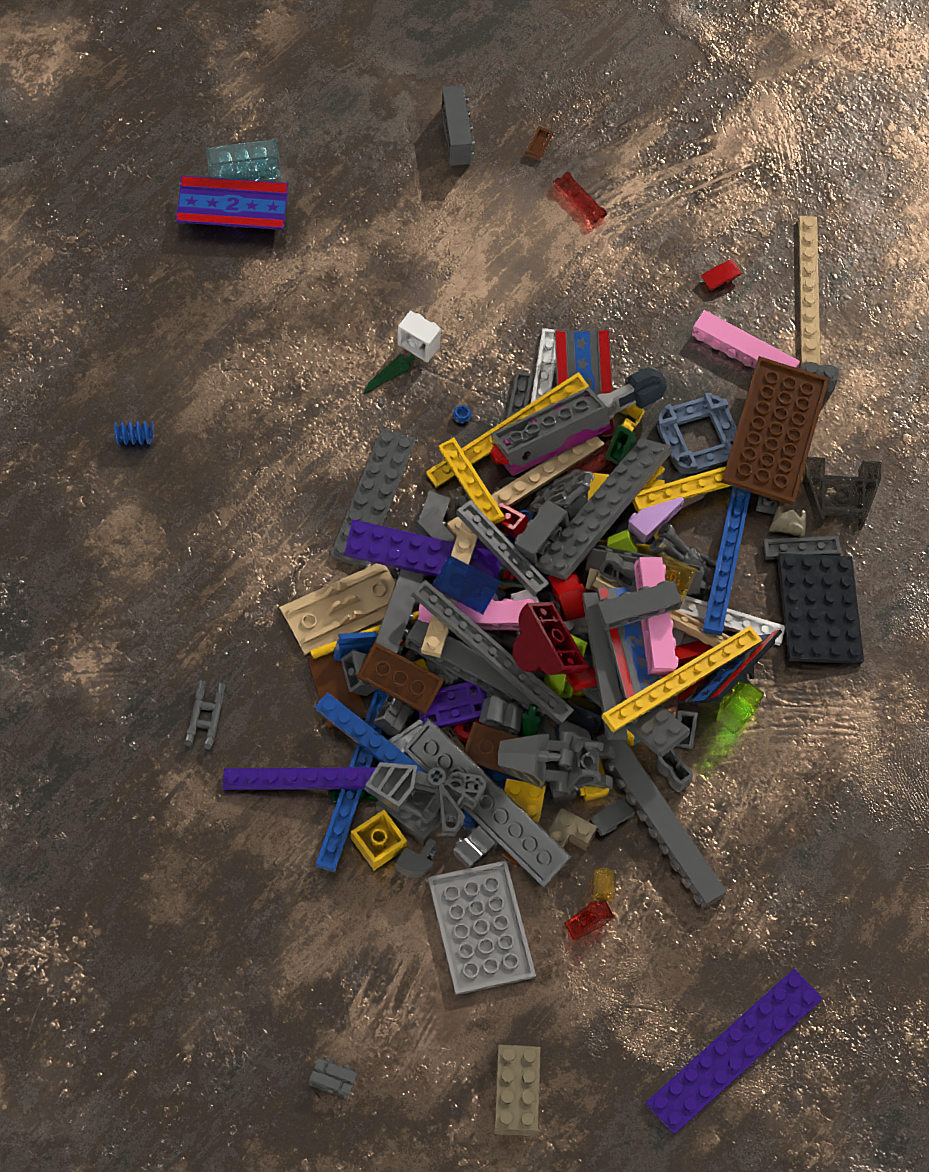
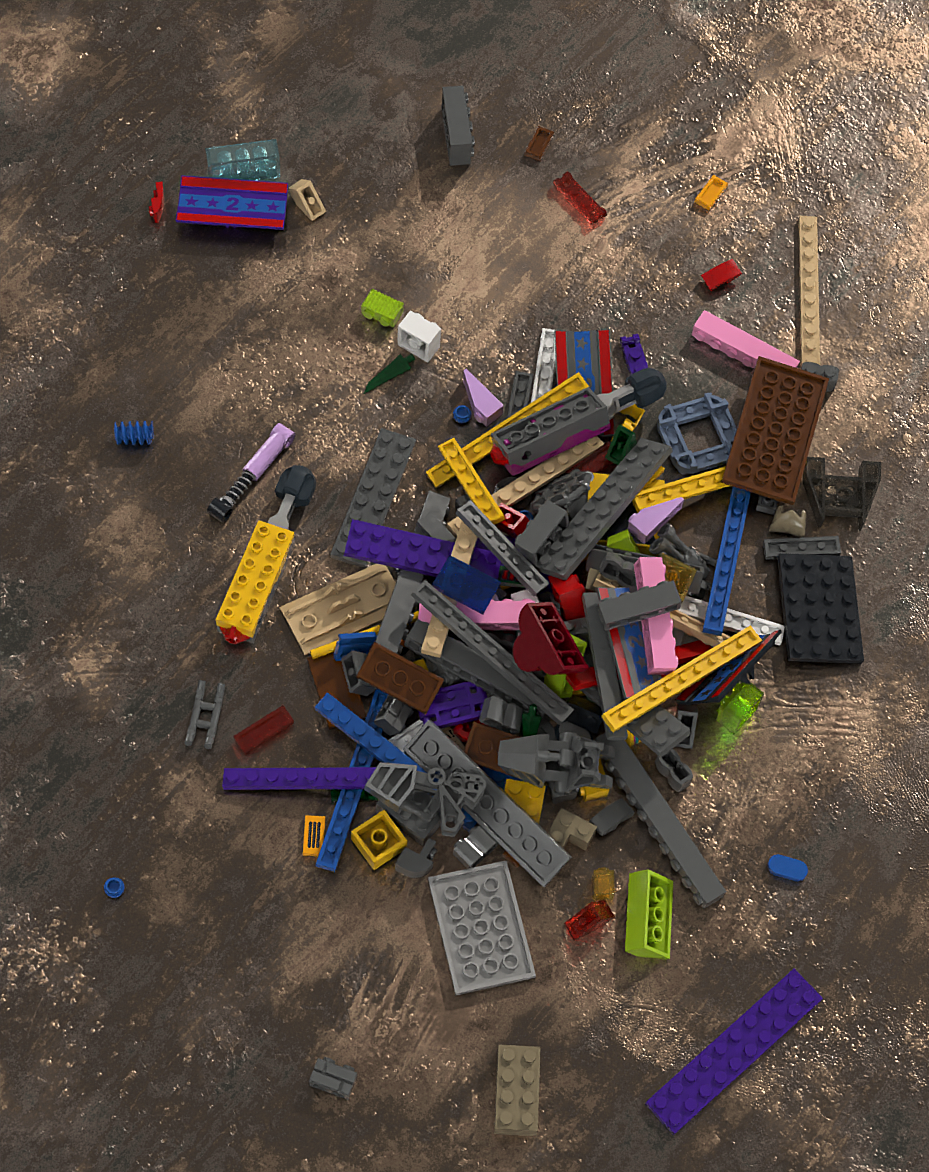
(114, 887): none -> blue plate
(157, 206): none -> red slope
(263, 729): none -> clear red plate
(264, 561): none -> yellow piece
(280, 438): none -> piece
(307, 199): none -> tan slope
(313, 835): none -> light orange tile
(382, 308): none -> lime brick
(483, 403): none -> lavender slope
(634, 356): none -> dark purple plate
(649, 915): none -> lime slope
(711, 192): none -> light orange tile
(787, 867): none -> blue tile

